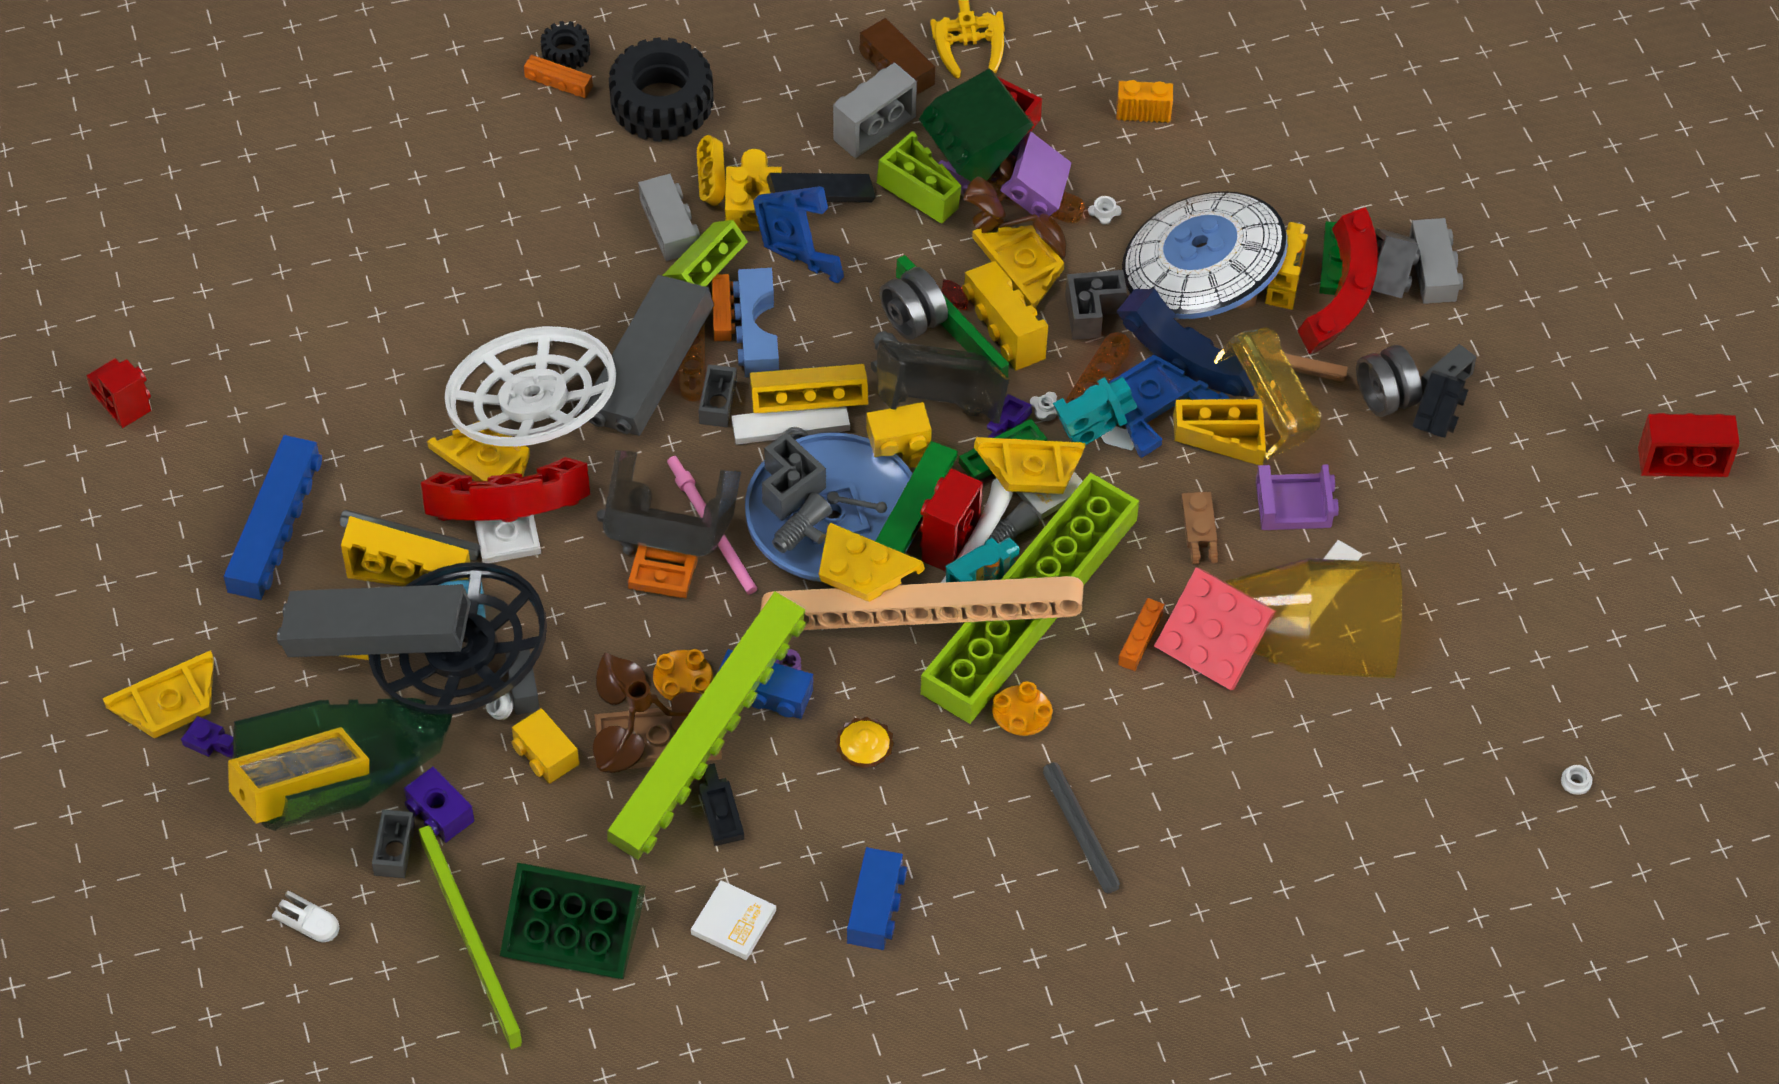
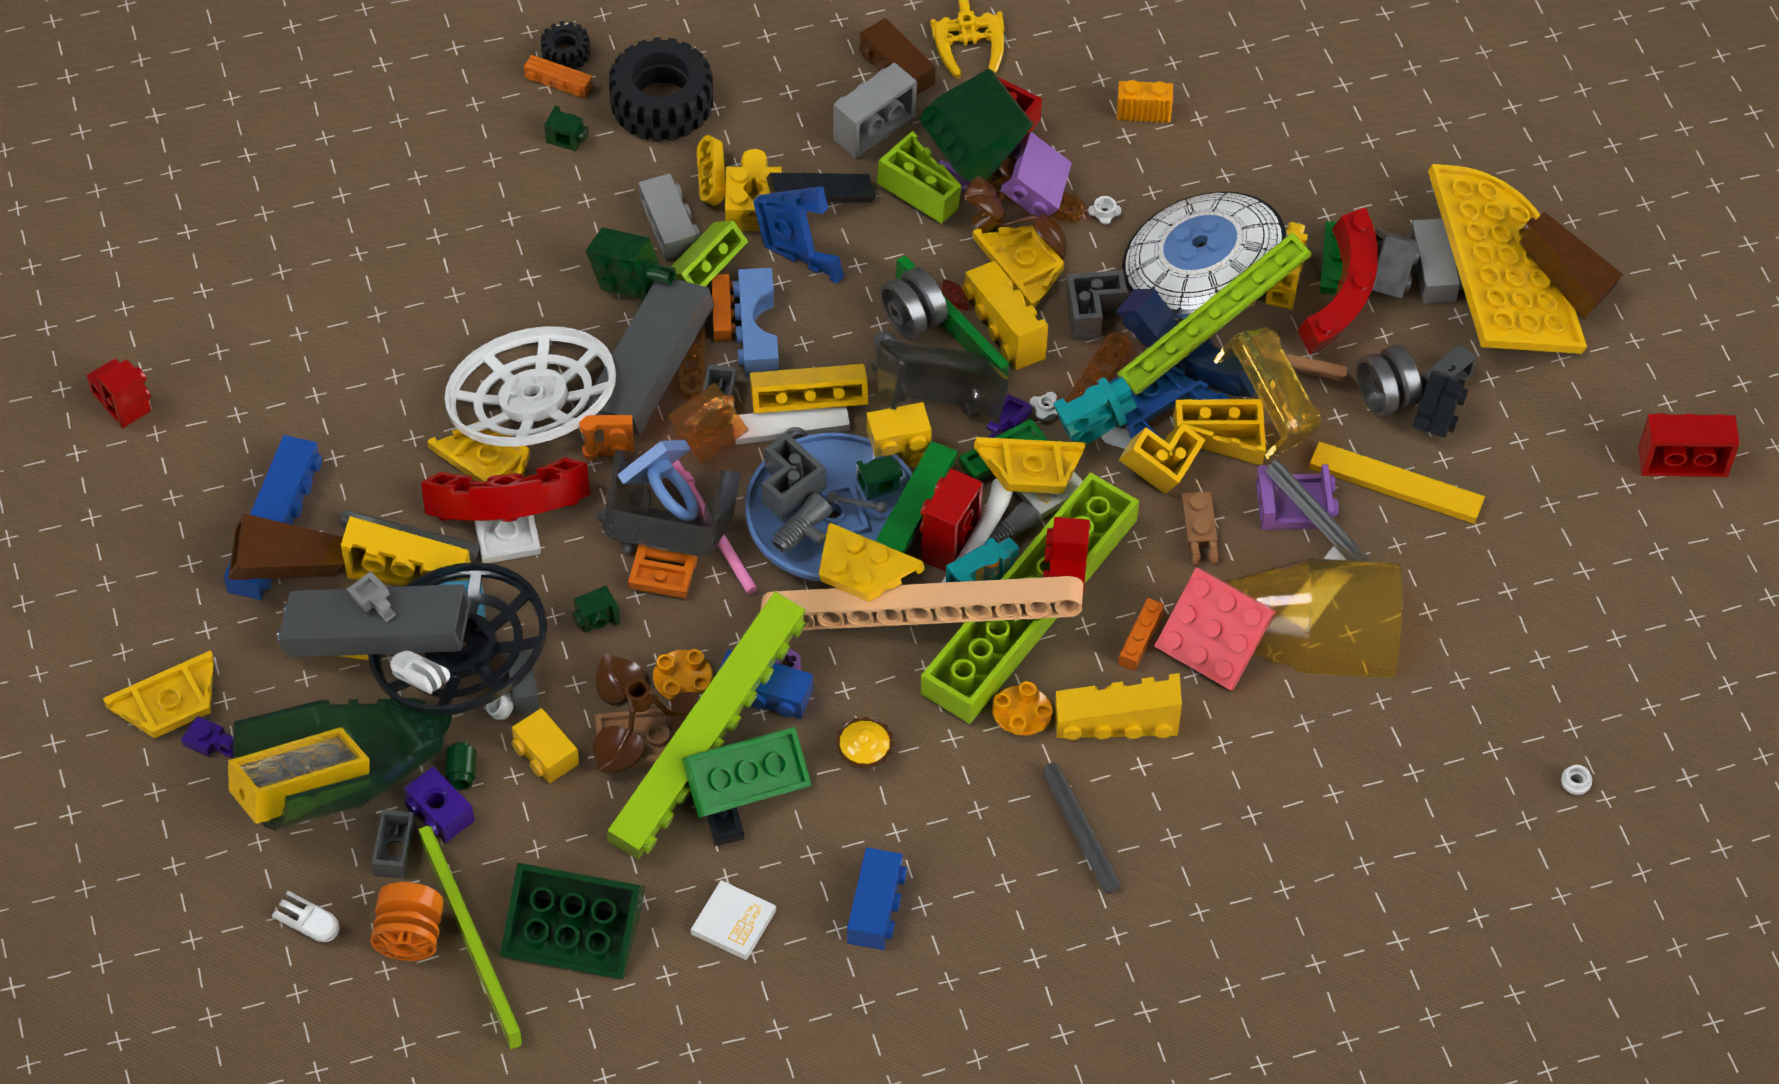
(282, 550): none -> reddish brown slope
(371, 593): none -> light grey plate
(407, 921): none -> orange wheel
(419, 671): none -> white arm
(460, 765): none -> dark green brick
(565, 130): none -> dark green brick
(595, 609): none -> dark green brick
(617, 435): none -> orange plate
(626, 263): none -> dark green brick
(657, 465): none -> medium blue tile
(708, 422): none -> clear orange tile
(746, 772): none -> green tile
(878, 476): none -> dark green brick
(1067, 548): none -> red brick
(1120, 710): none -> yellow wedge
(1160, 460): none -> yellow brick
(1214, 314): none -> lime tile
(1315, 512): none -> dark grey axle
(1398, 482): none -> yellow tile
(1504, 287): none -> yellow plate
(1569, 263): none -> reddish brown slope

